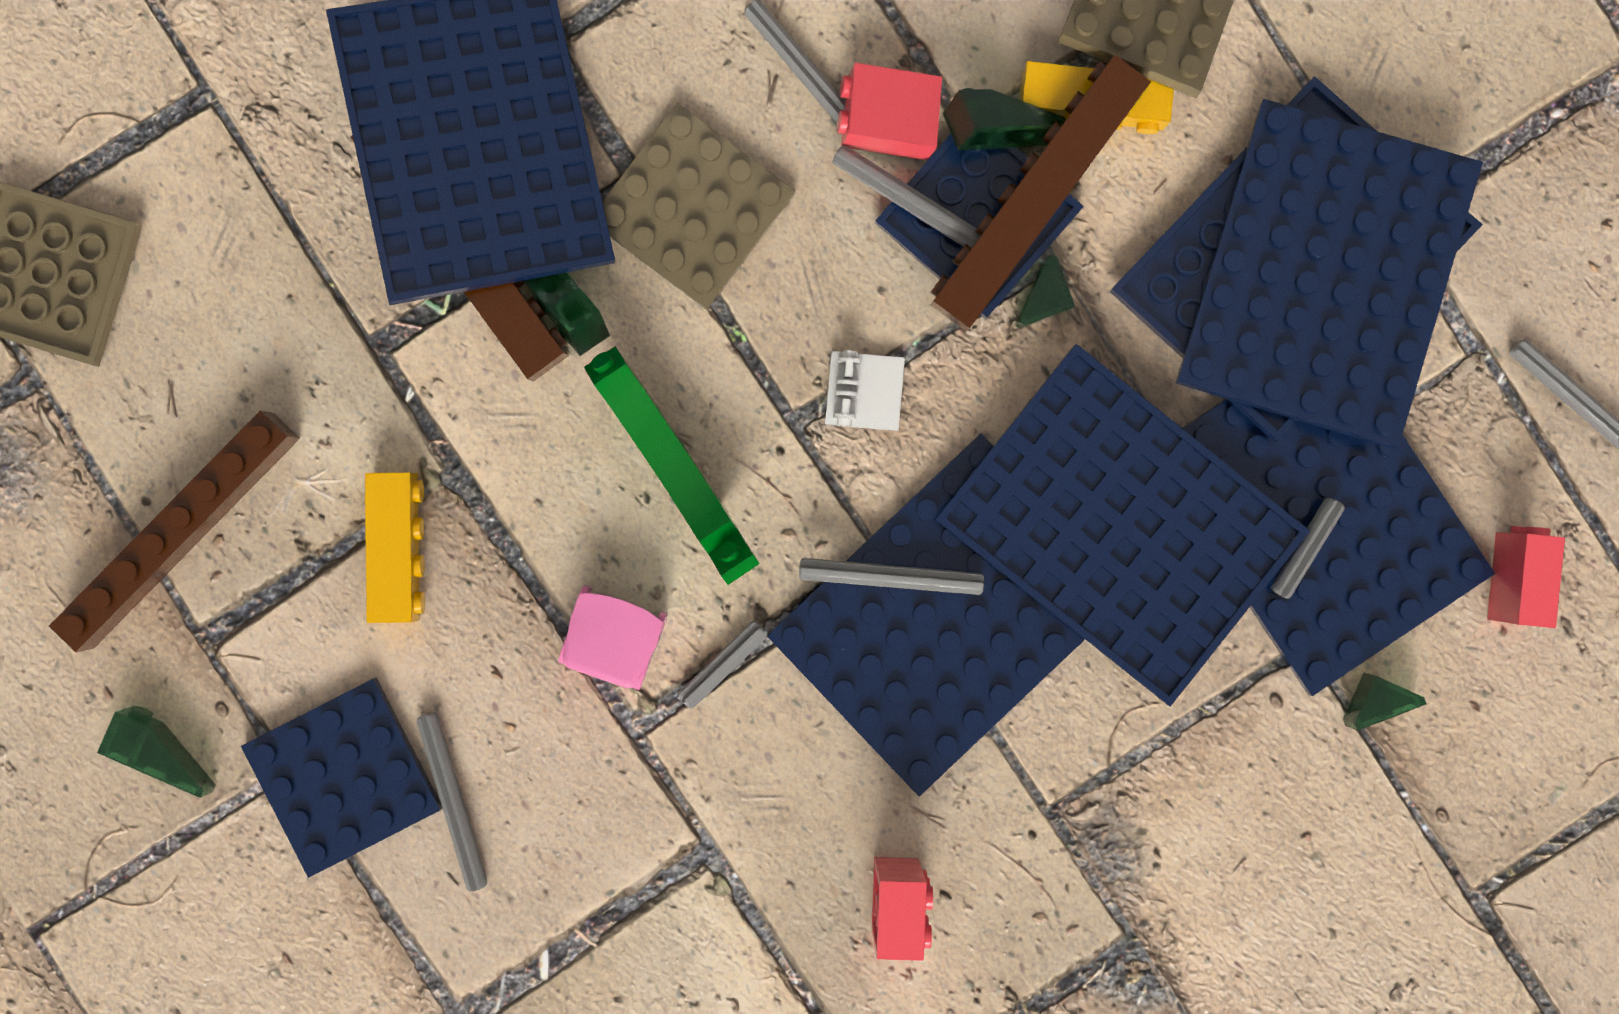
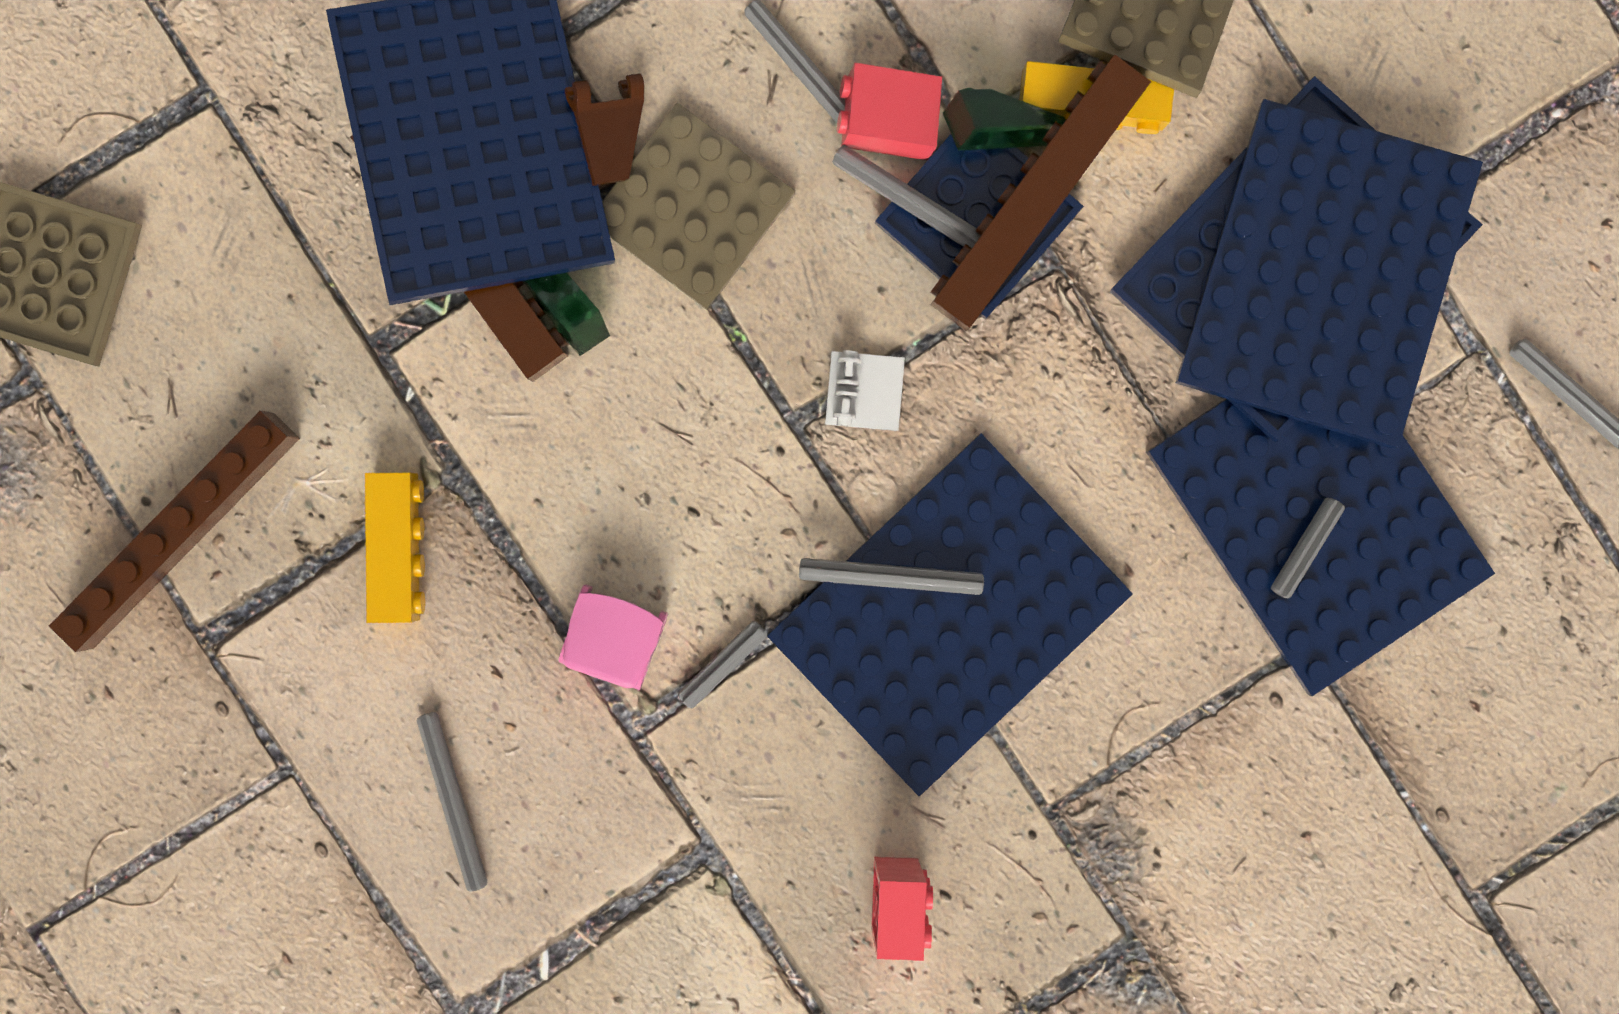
(152, 748): clear green slope -> none
(342, 777): dark blue plate -> none
(608, 128): none -> reddish brown flag
(672, 464): green arch -> none
(1047, 296): clear green slope -> none
(1122, 525): dark blue plate -> none
(1378, 701): clear green slope -> none
(1526, 577): coral brick -> none

